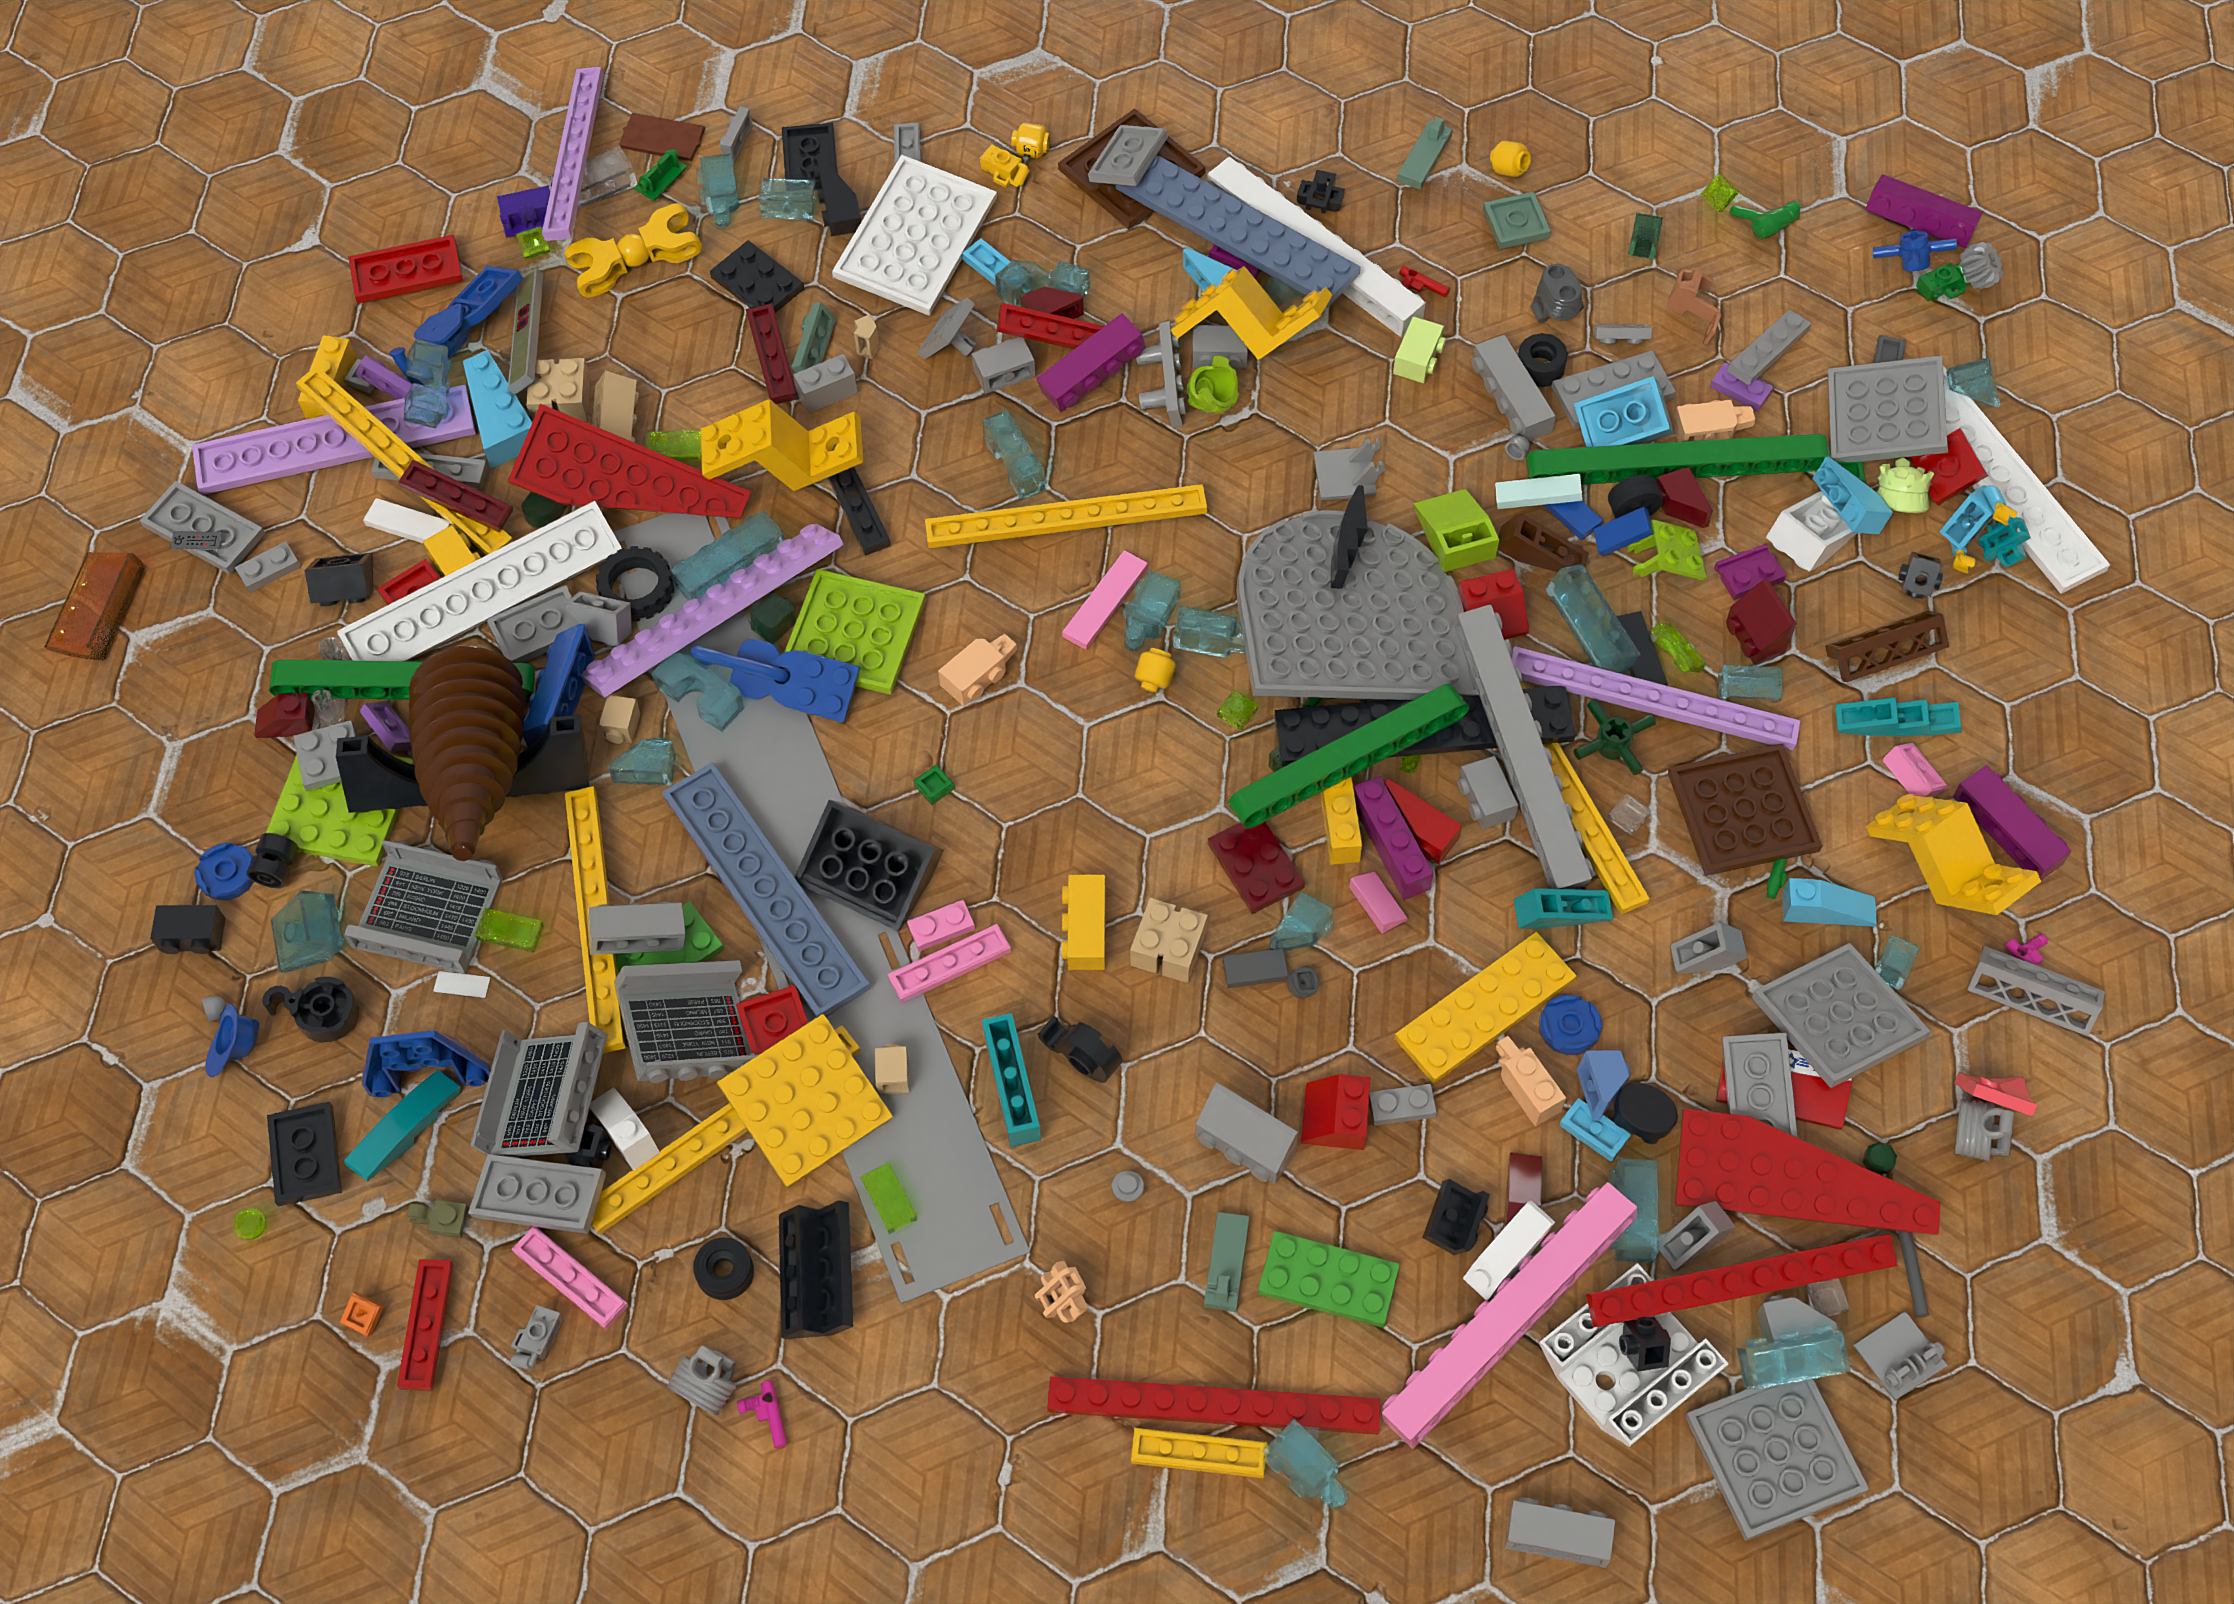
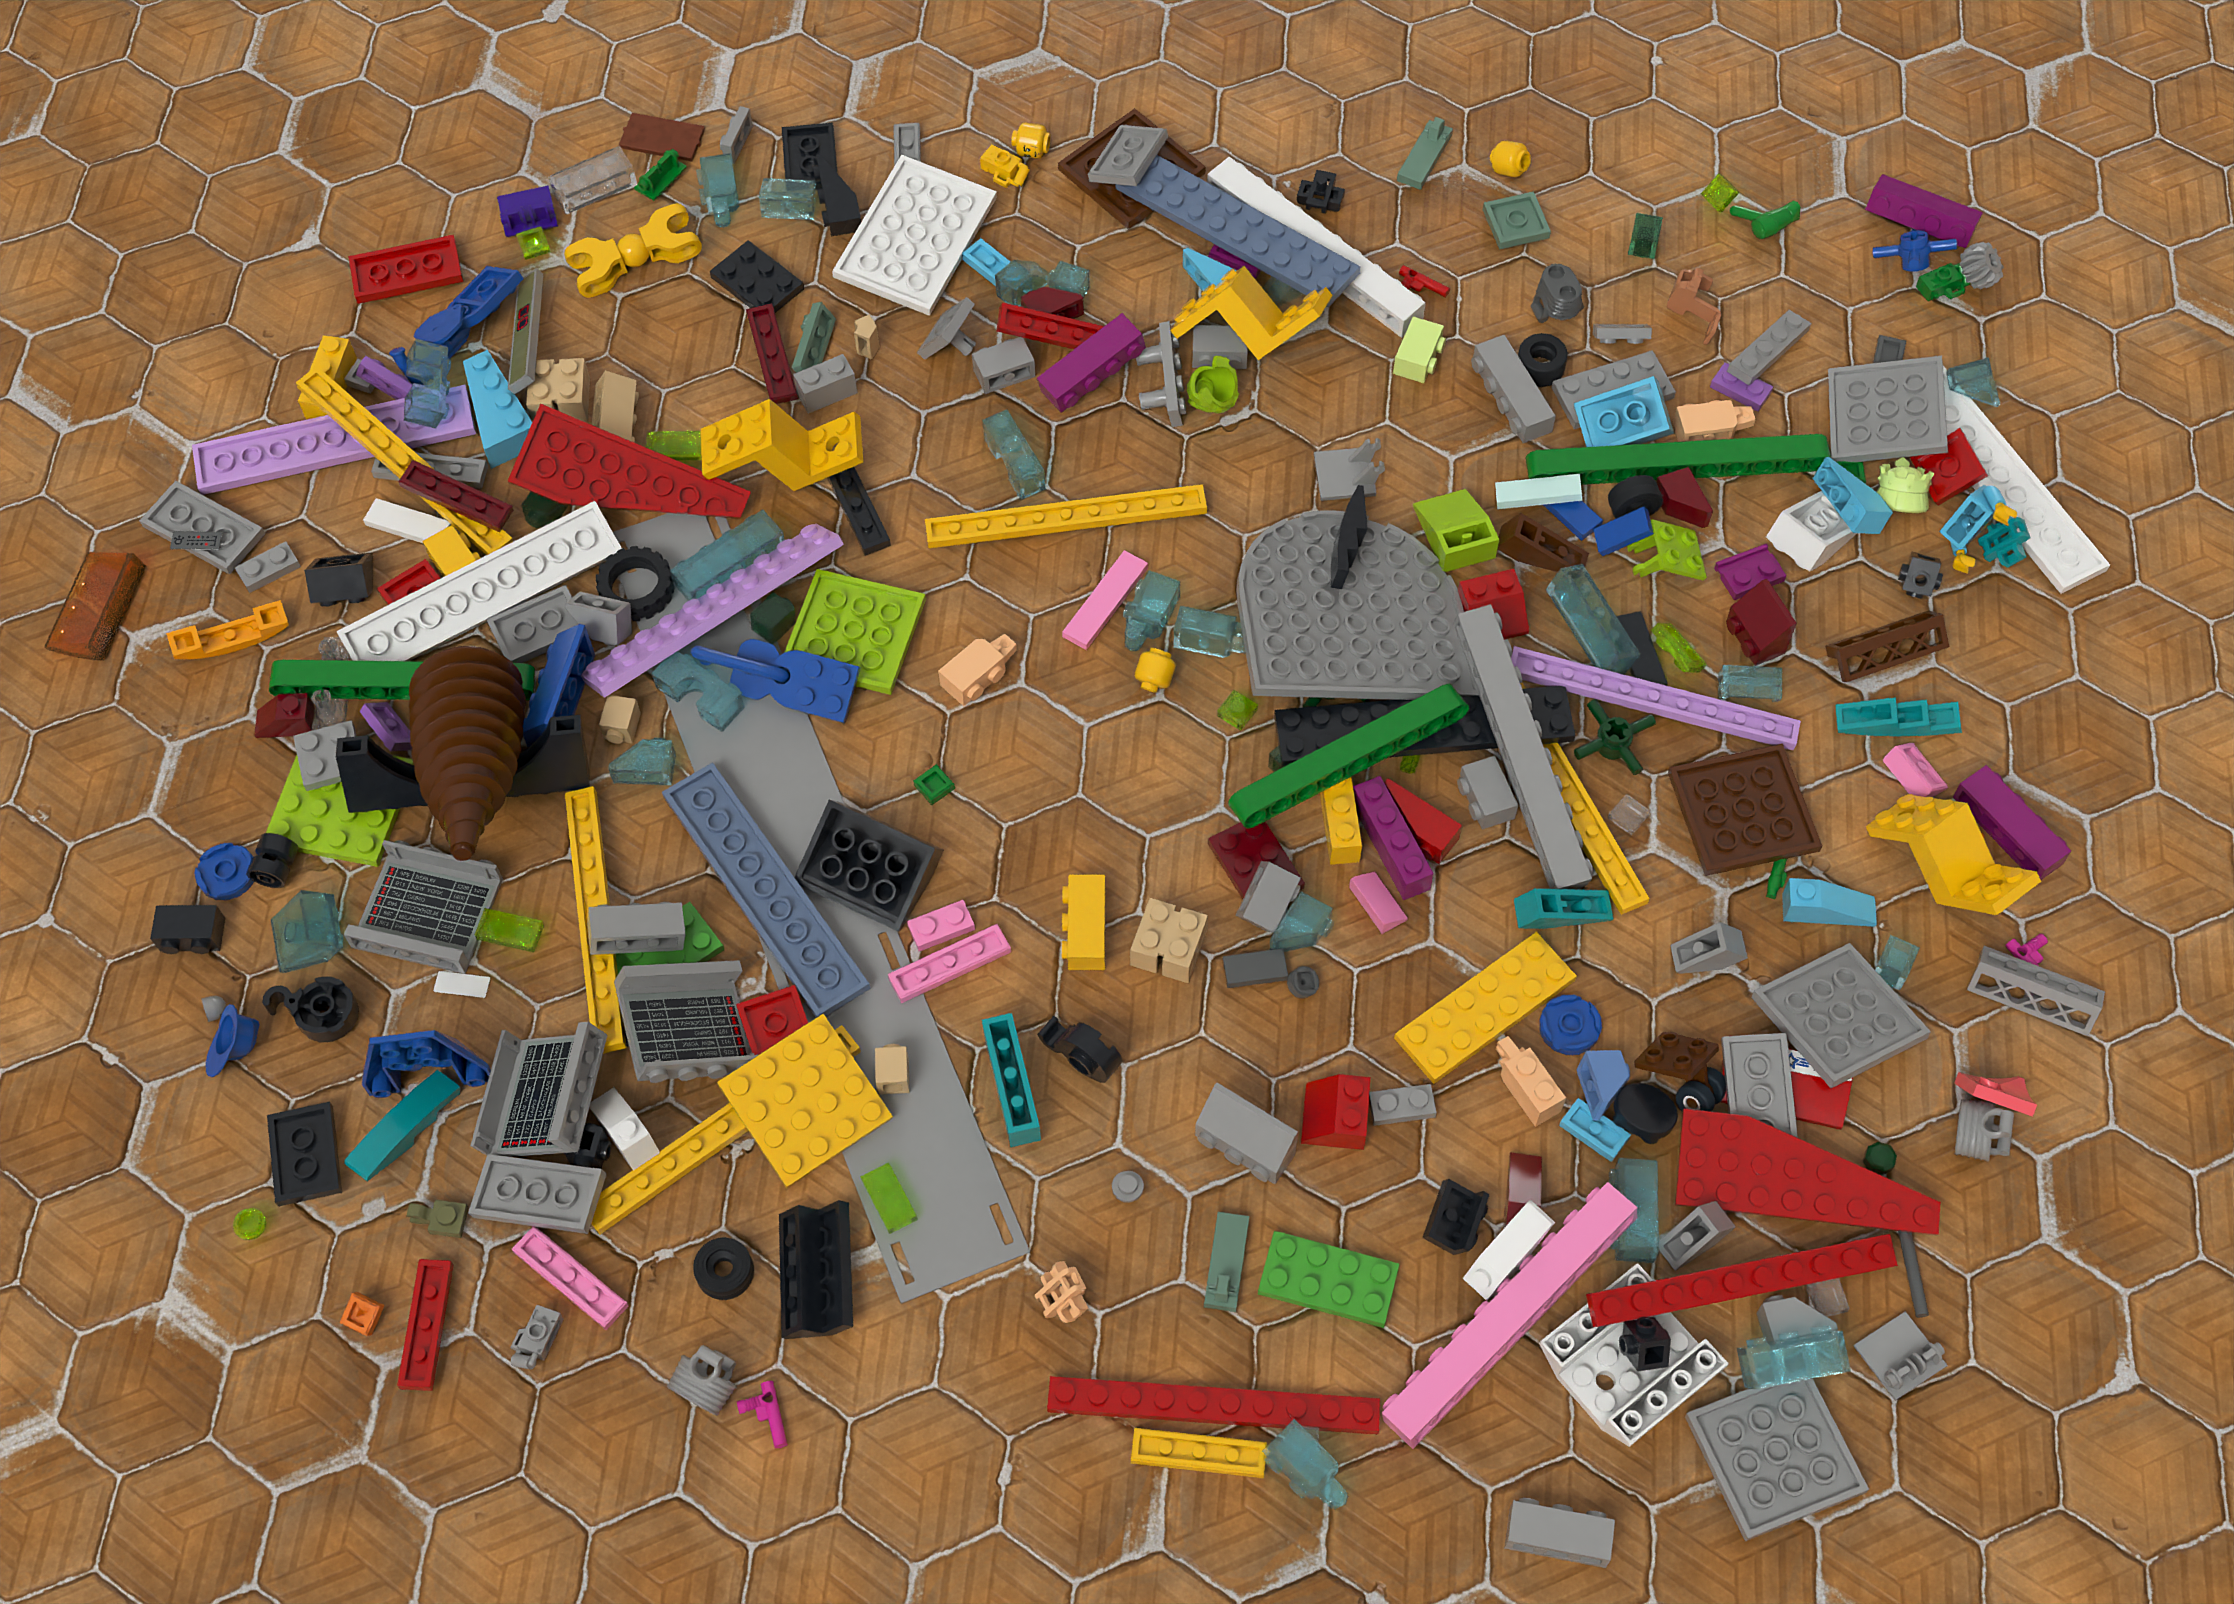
(230, 636): none -> light orange slope
(573, 154): lavender plate -> none
(1268, 896): none -> light grey brick
(1517, 447): light grey hinge -> none
(1687, 1060): none -> reddish brown plate

